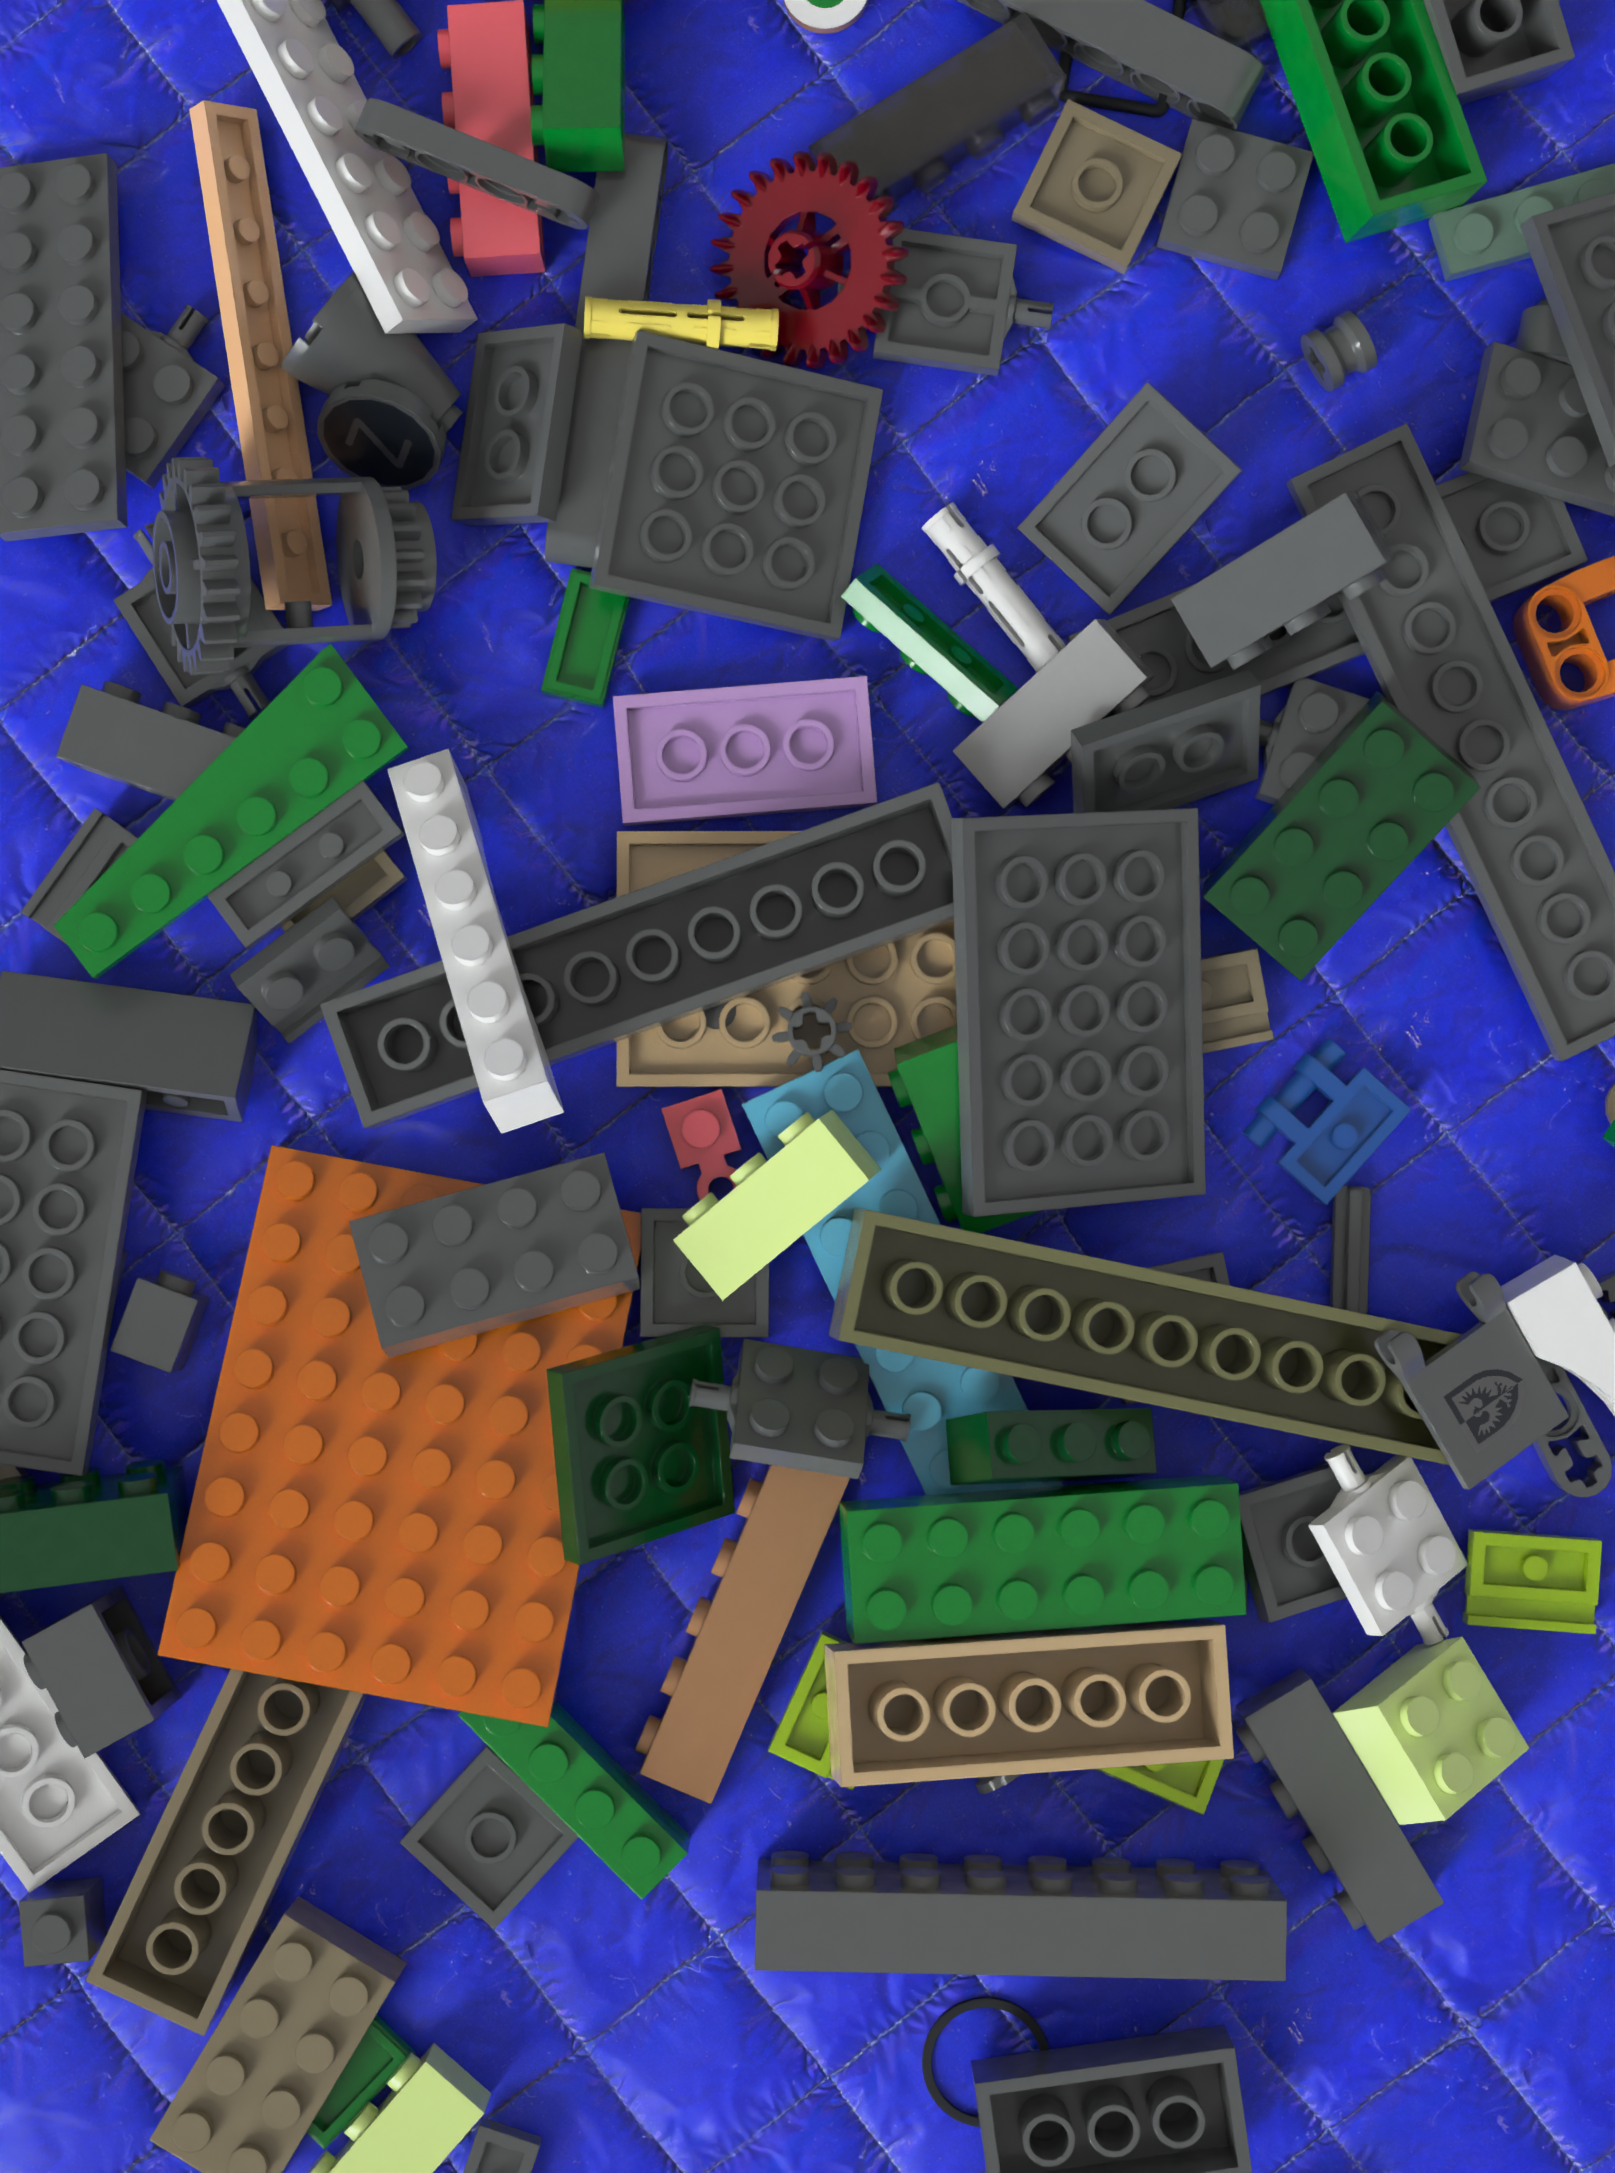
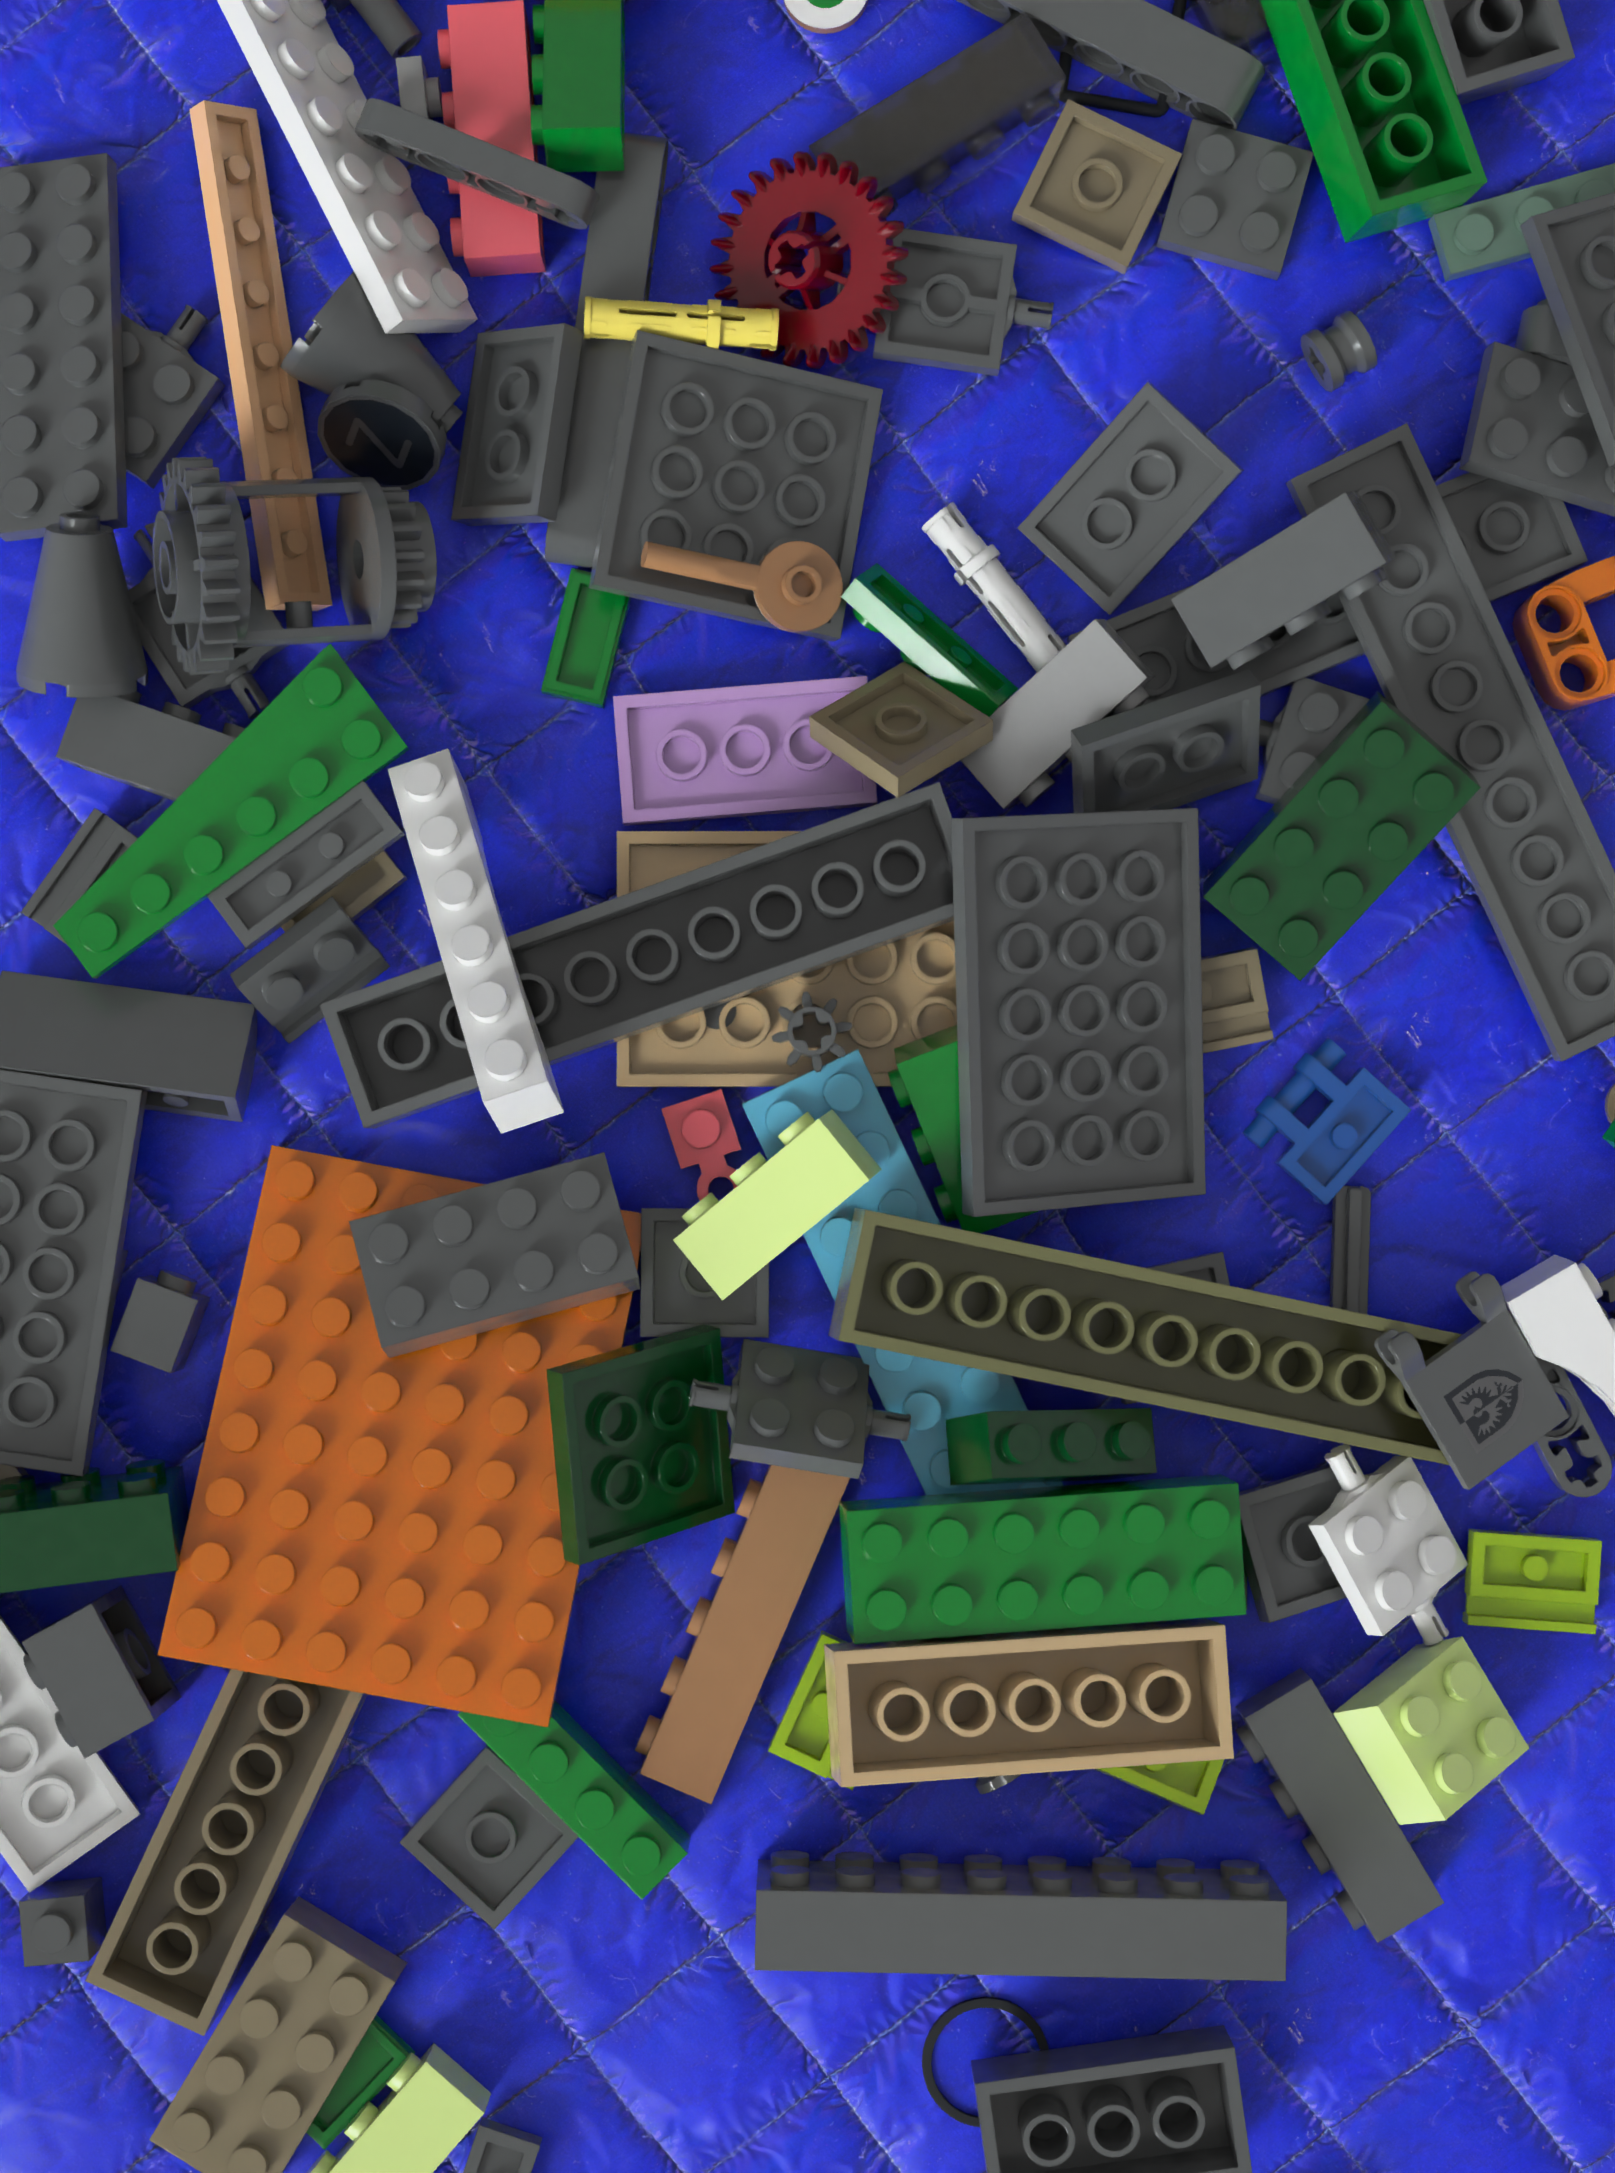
(81, 615): none -> dark grey cone
(416, 89): none -> light grey plate
(792, 585): none -> medium nougat piece
(901, 729): none -> dark tan plate

